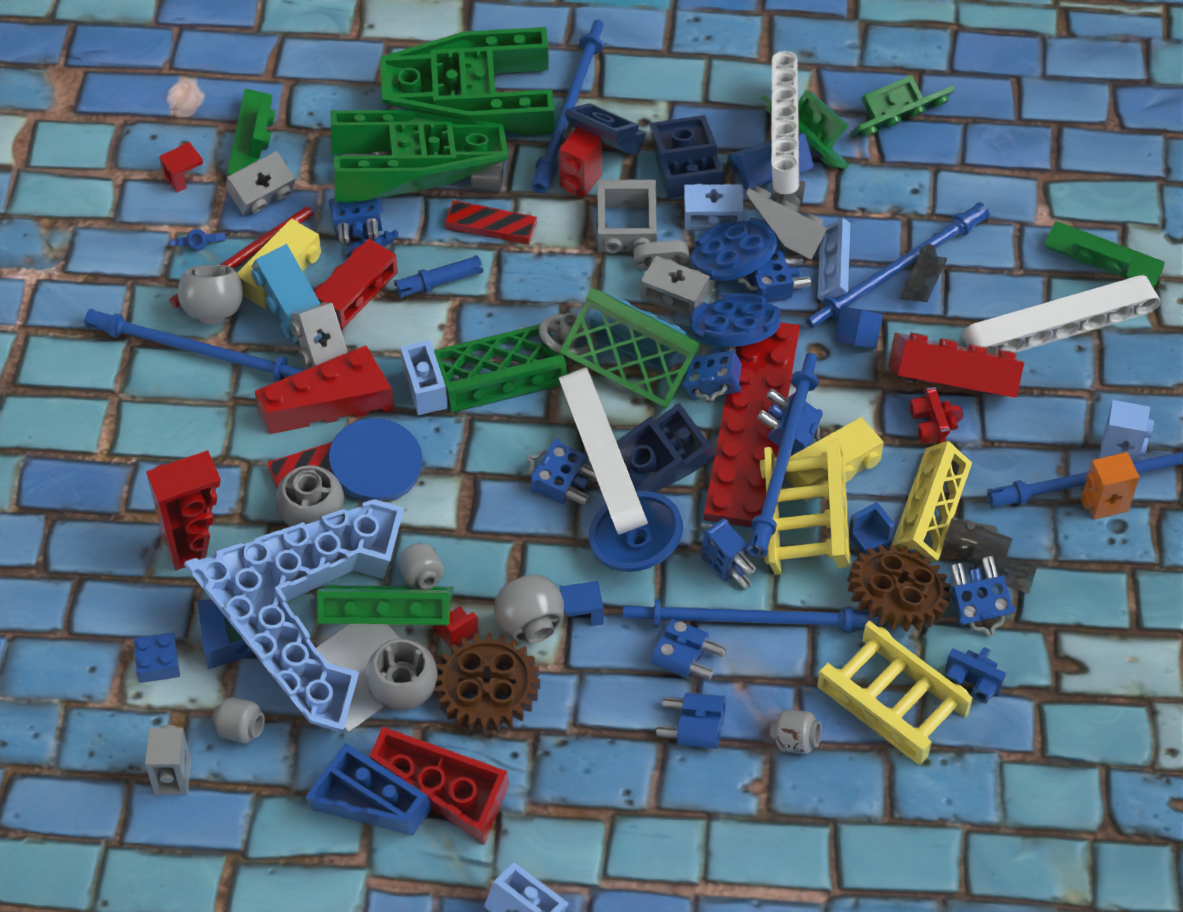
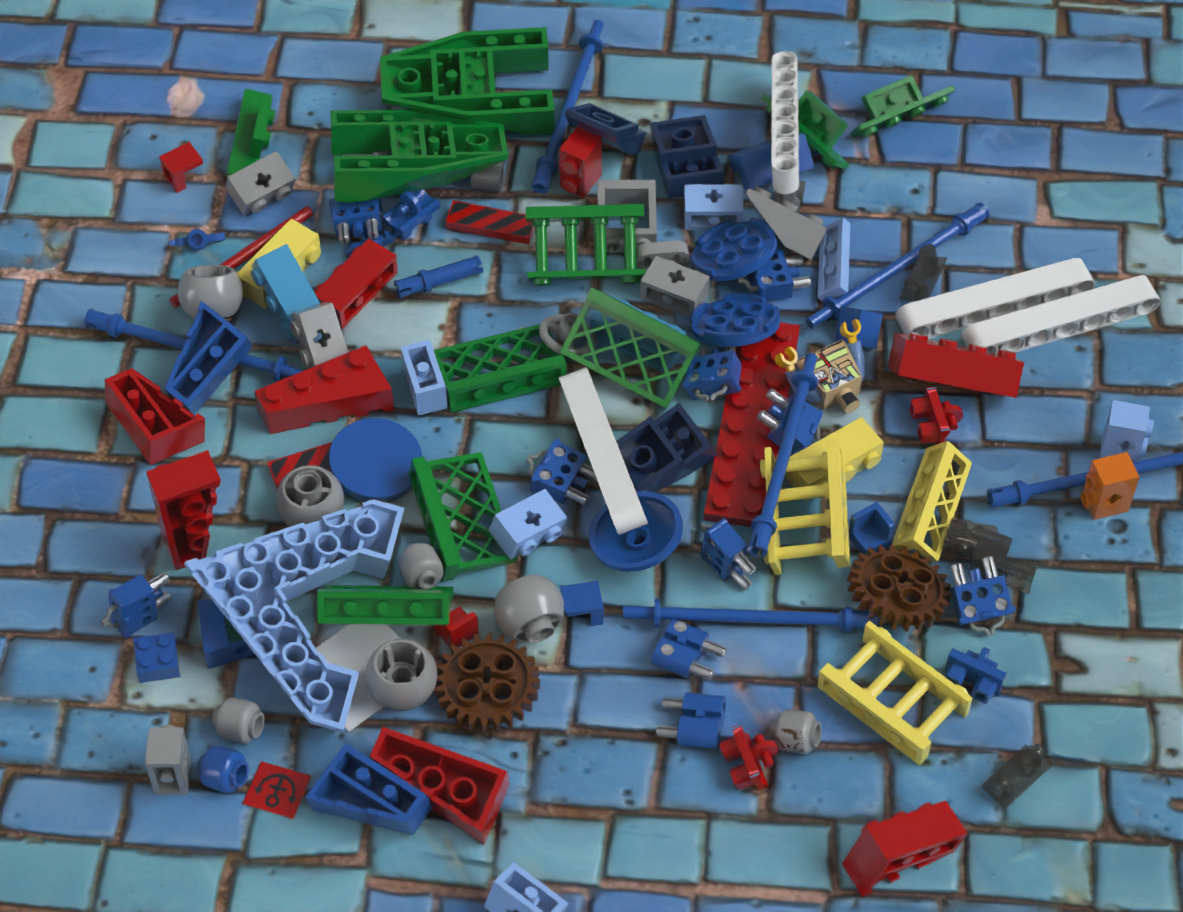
(135, 604): none -> blue piece
(151, 418): none -> red wedge
(206, 359): none -> blue wedge
(223, 769): none -> blue head
(277, 789): none -> red sticker
(410, 211): none -> blue hips
(434, 512): none -> green fence
(528, 524): none -> light blue brick
(599, 216): none -> green fence
(741, 746): none -> red hips
(838, 370): none -> torso
(902, 842): none -> red wedge
(994, 298): none -> white beam
(1017, 774): none -> clear smoke hinge
(1103, 253): green bracket -> none

